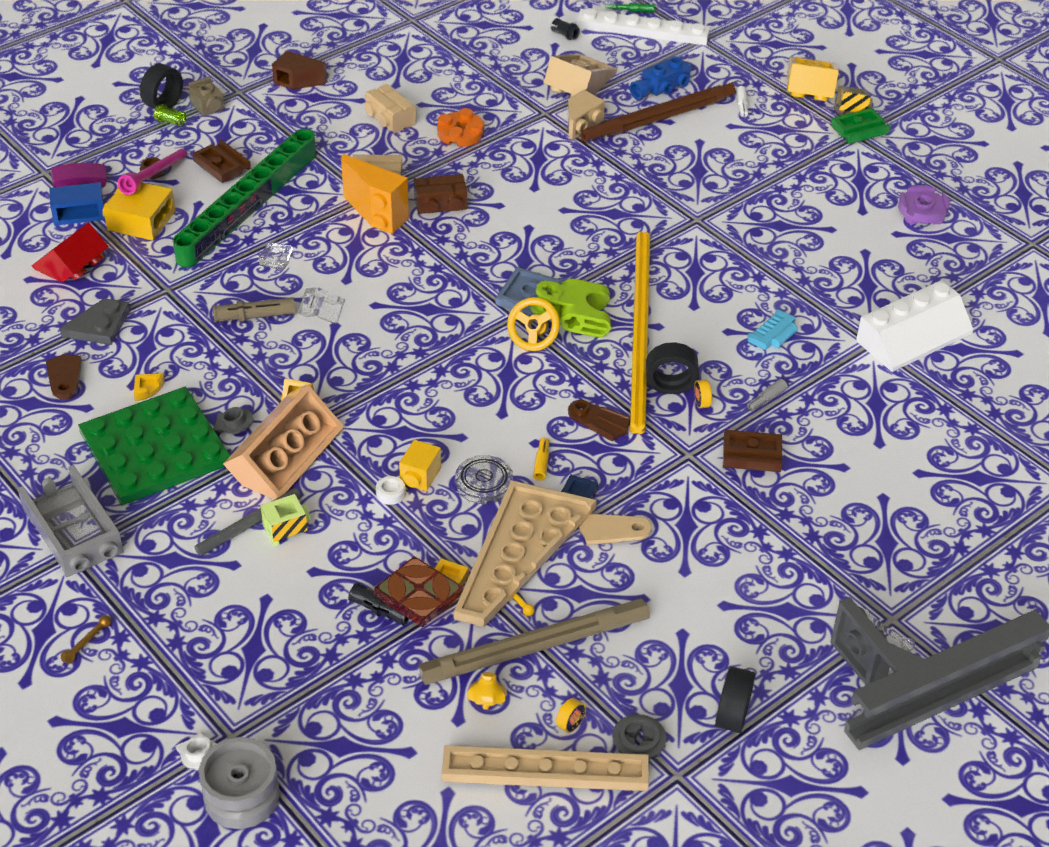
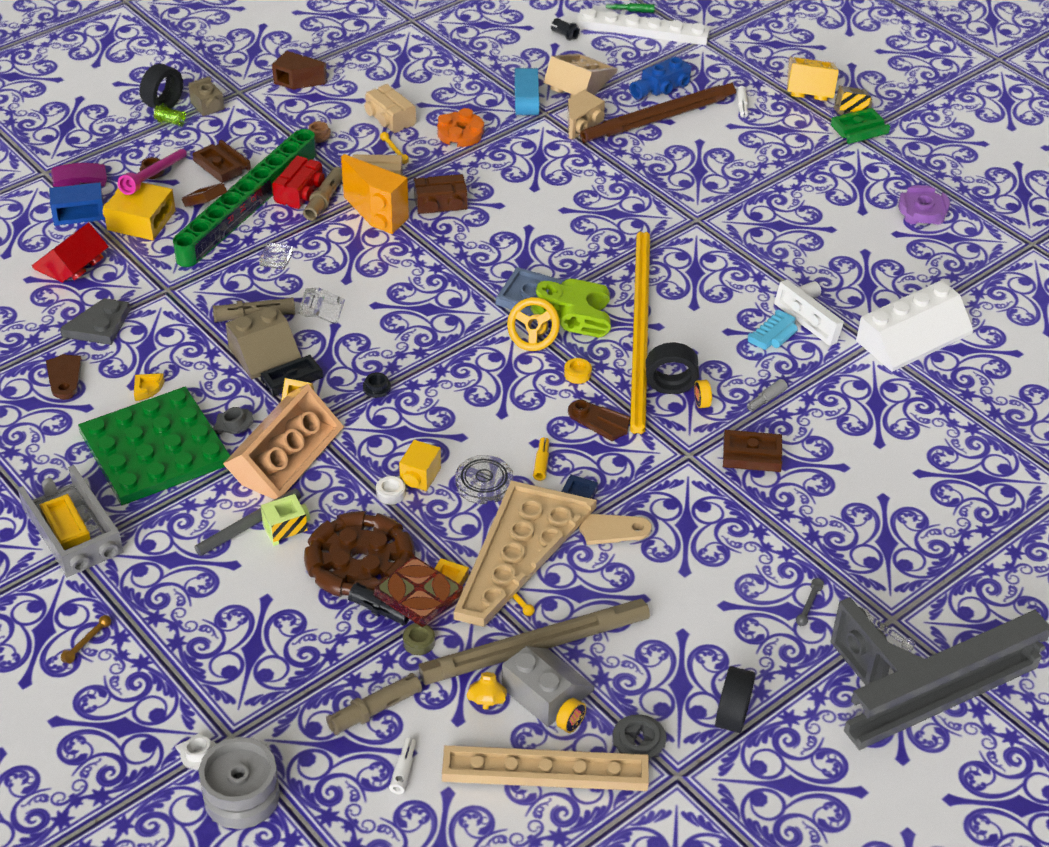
(65, 521): none -> yellow tile
(204, 195): none -> reddish brown tile
(261, 341): none -> dark tan slope
(298, 182): none -> red brick
(302, 369): none -> black tile
(321, 131): none -> medium nougat plate
(321, 198): none -> dark tan pin
(354, 541): none -> reddish brown plate
(363, 709): none -> dark tan pin
(376, 385): none -> black plate
(384, 136): none -> yellow hinge
(402, 768): none -> white piece
(418, 639): none -> olive tile
(526, 91): none -> dark azure beam
(542, 682): none -> light grey slope
(577, 370): none -> yellow tile
(809, 312): none -> white piece
(816, 585): none -> dark grey hinge

